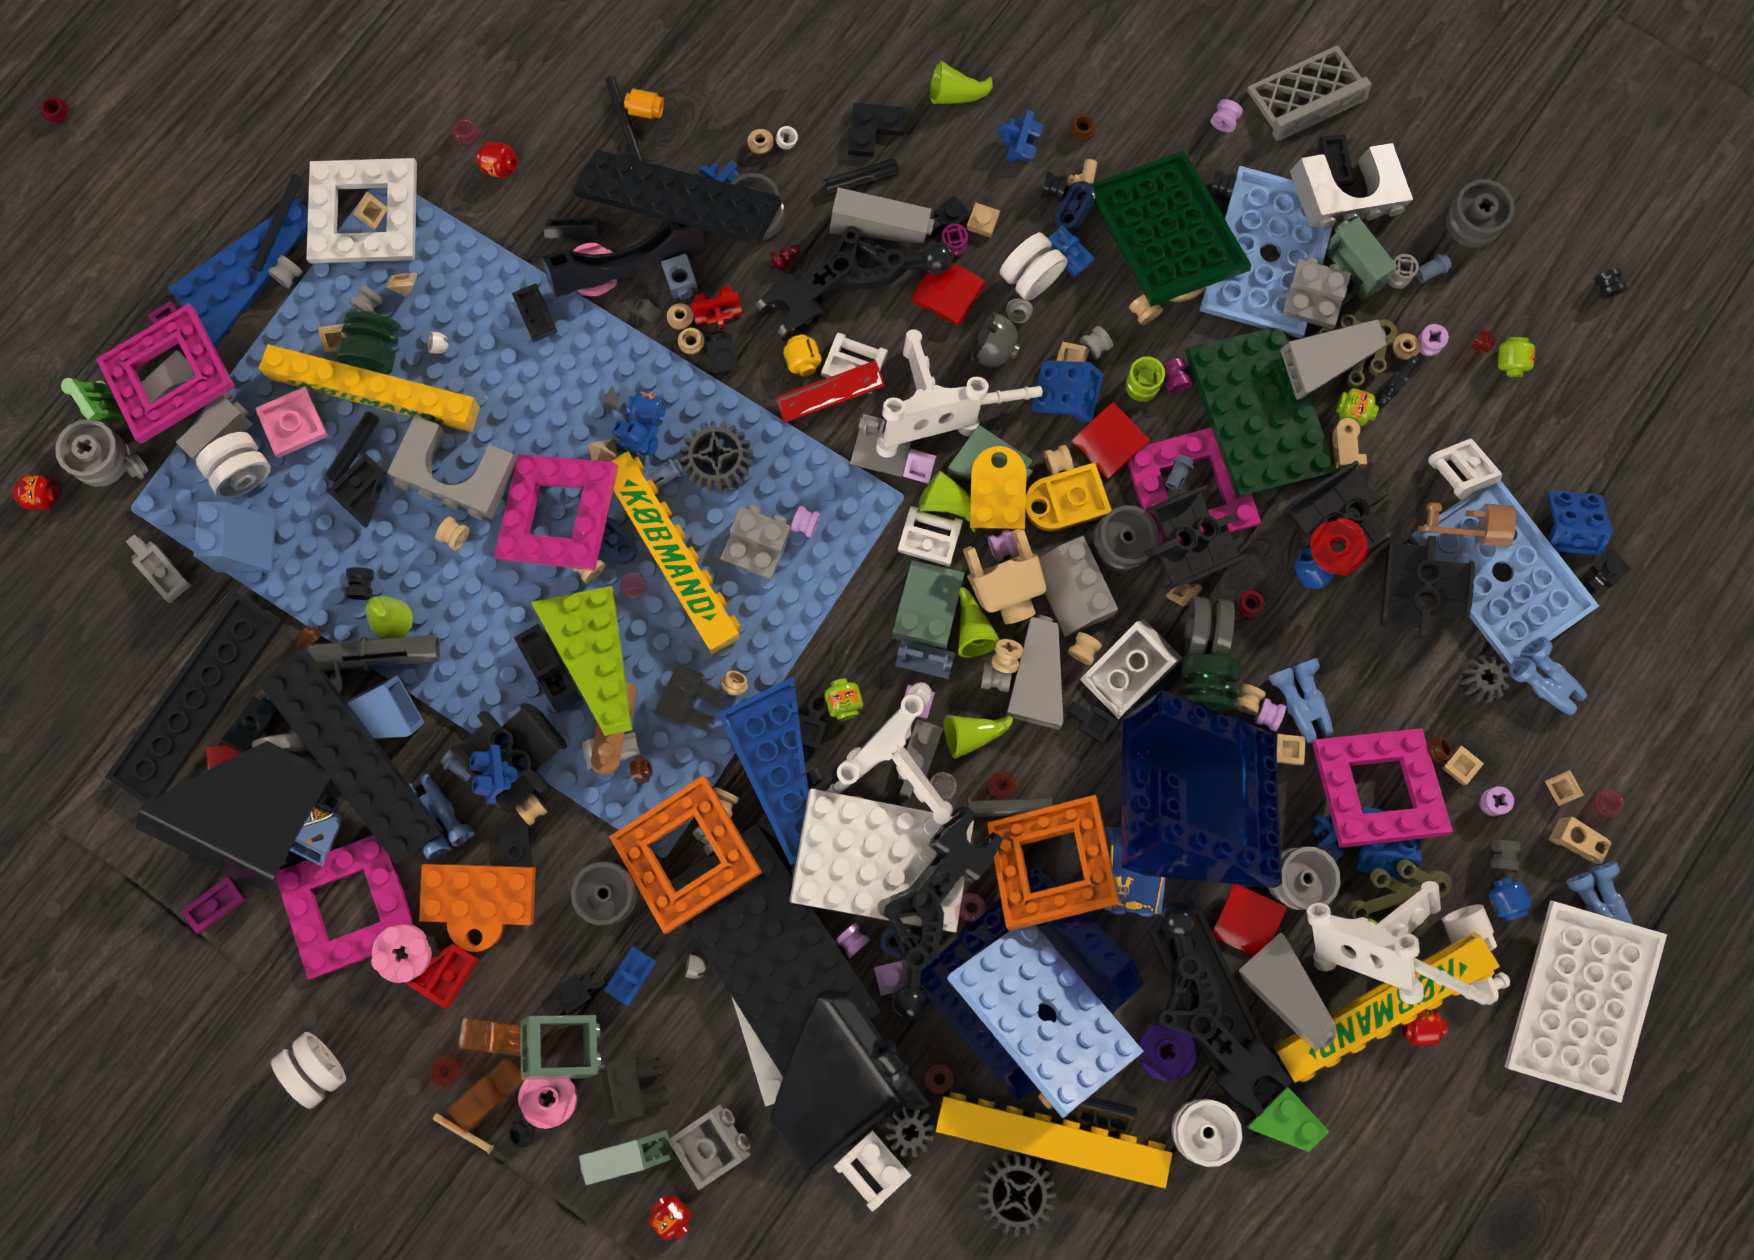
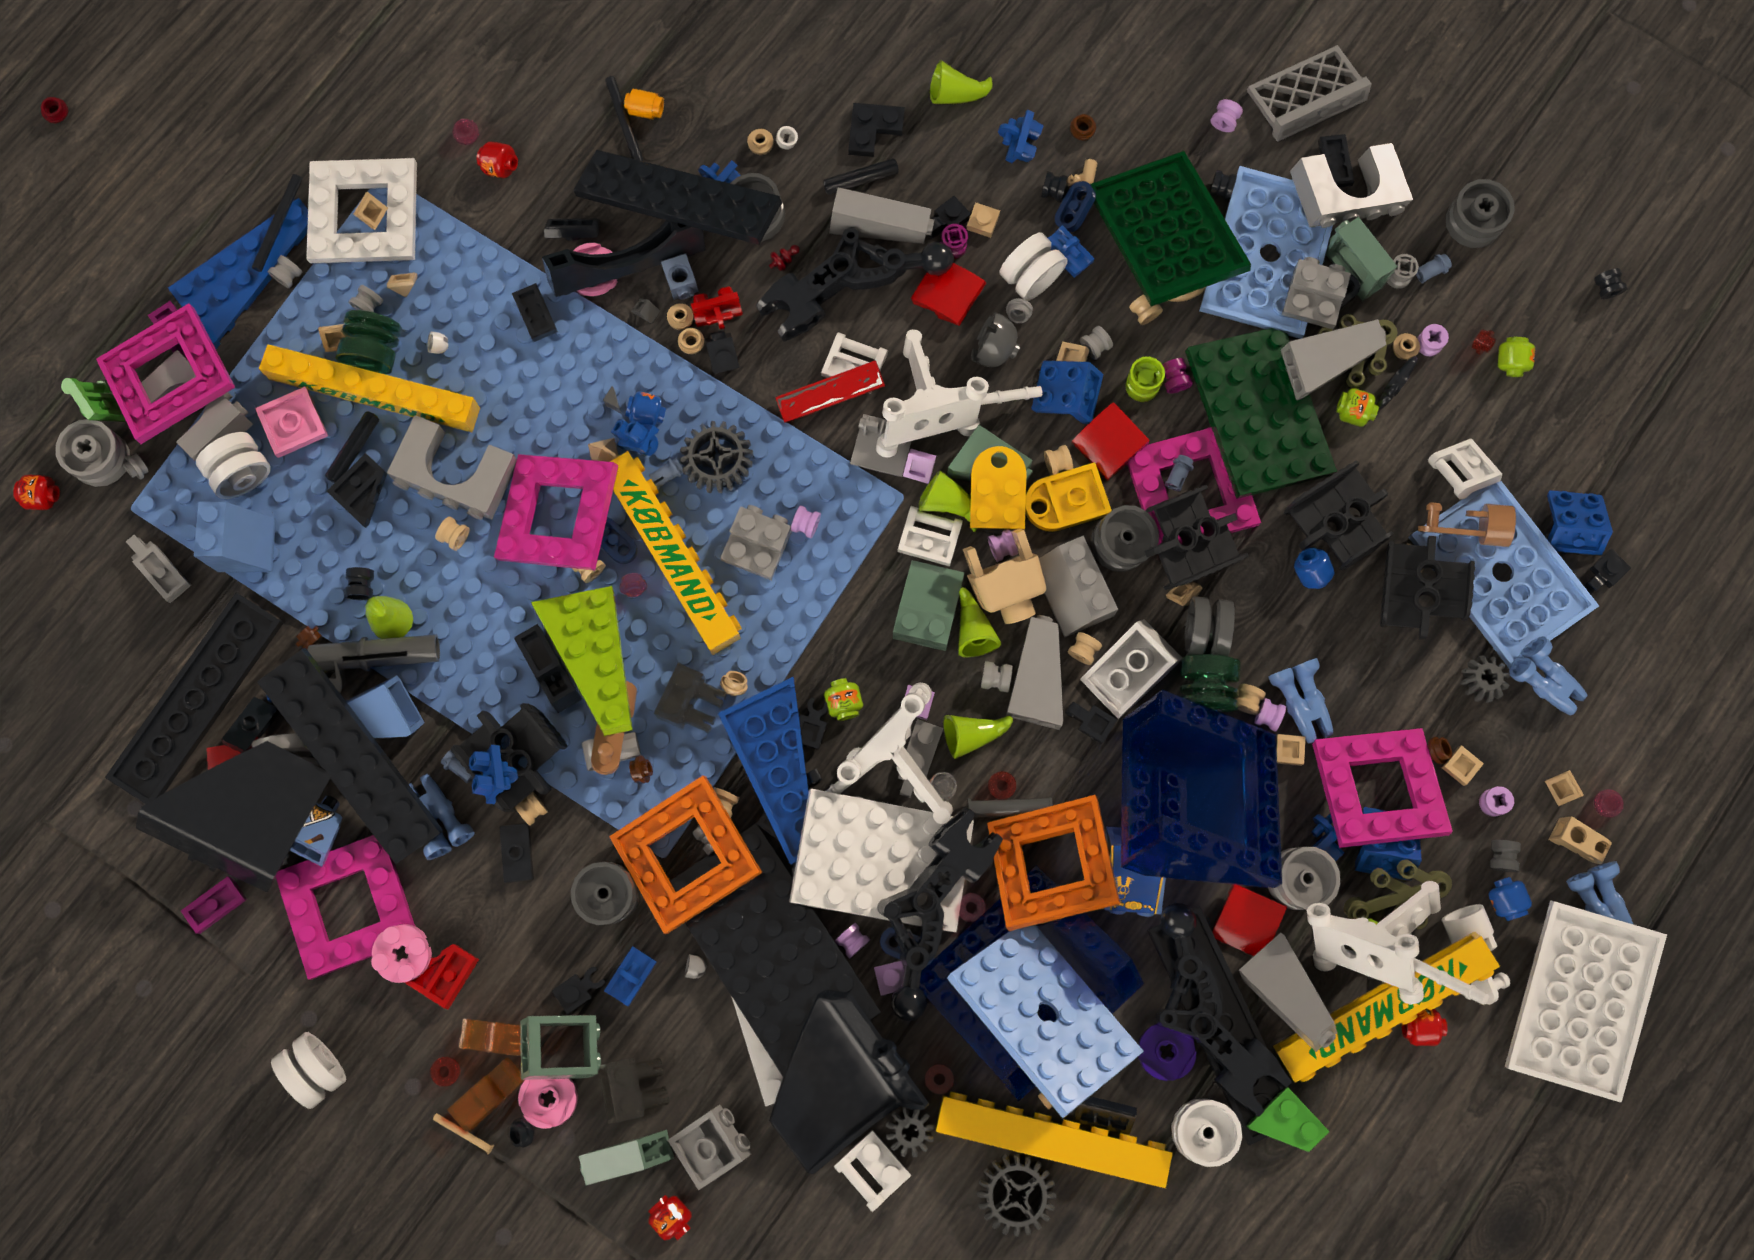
(477, 899): orange plate -> none
(802, 355): yellow head -> none
(924, 659): sand blue hinge -> none
(1007, 656): tan wheel -> none
(1256, 598): dark red plate -> none
(1343, 561): red plate -> none
(1346, 445): tan leg -> none

